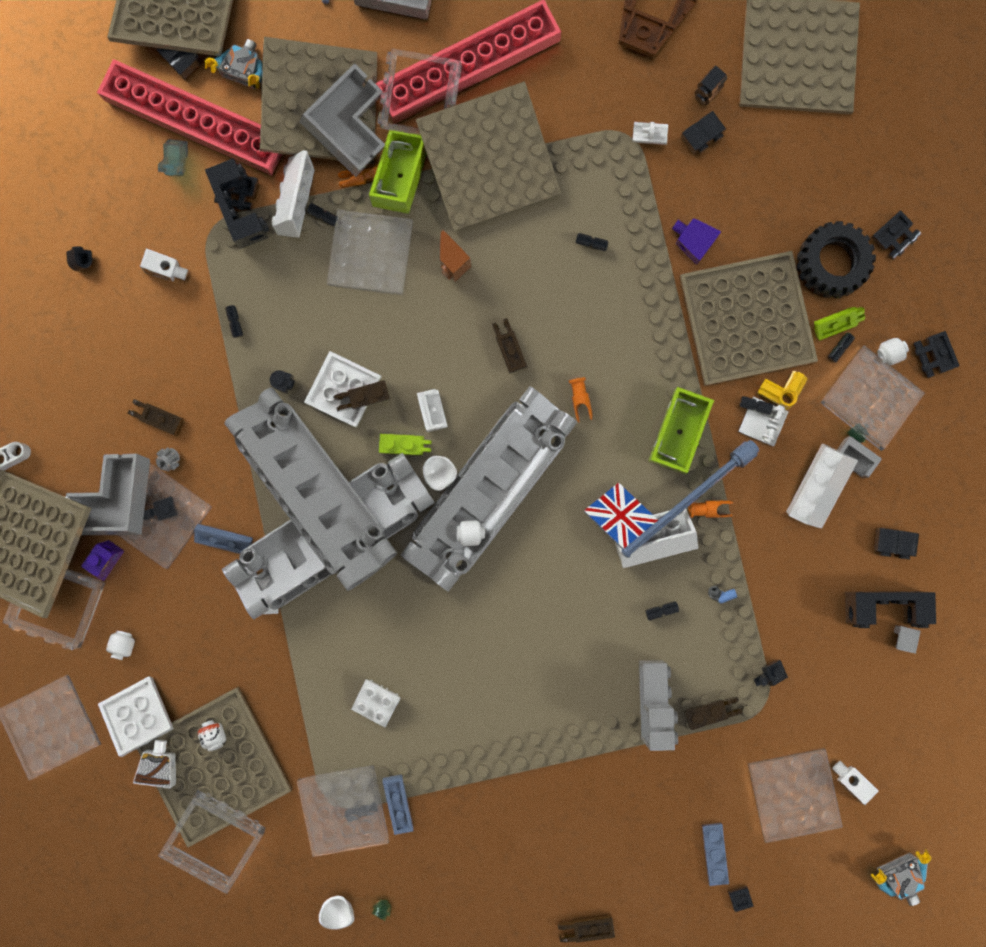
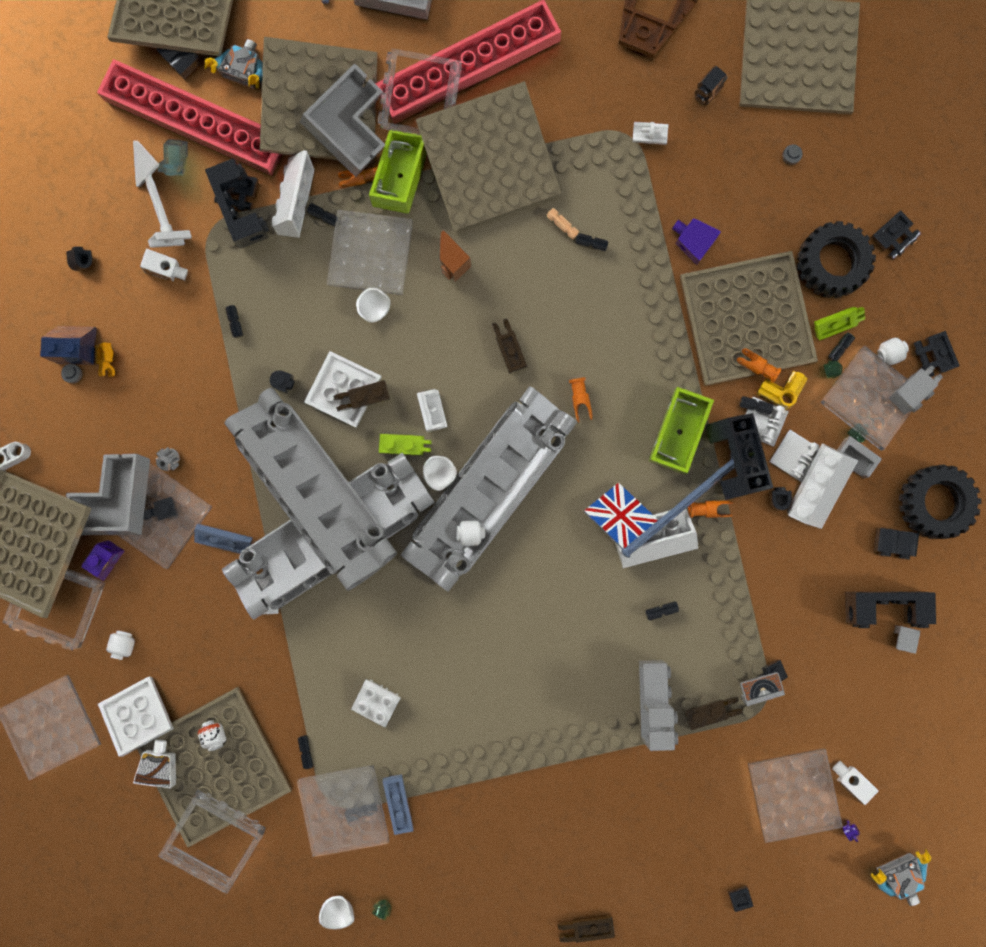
(69, 345): none -> dark blue slope
(71, 373): none -> dark grey tile
(103, 357): none -> light orange plate
(144, 167): none -> white piece
(157, 417): dark brown hinge -> none
(306, 754): none -> black piece
(373, 304): none -> white helmet
(562, 223): none -> light nougat axle
(703, 133): black brick -> none
(715, 854): sand blue plate -> none
(720, 596): arm -> none
(751, 469): none -> black plate
(759, 365): none -> orange piece
(762, 689): none -> panel
(780, 498): none -> black plate
(792, 154): none -> dark grey tile
(795, 455): none -> white hinge
(833, 369): none -> clear green plate
(851, 831): none -> dark purple plate
(915, 389): none -> light grey hinge
(964, 497): none -> black tyre

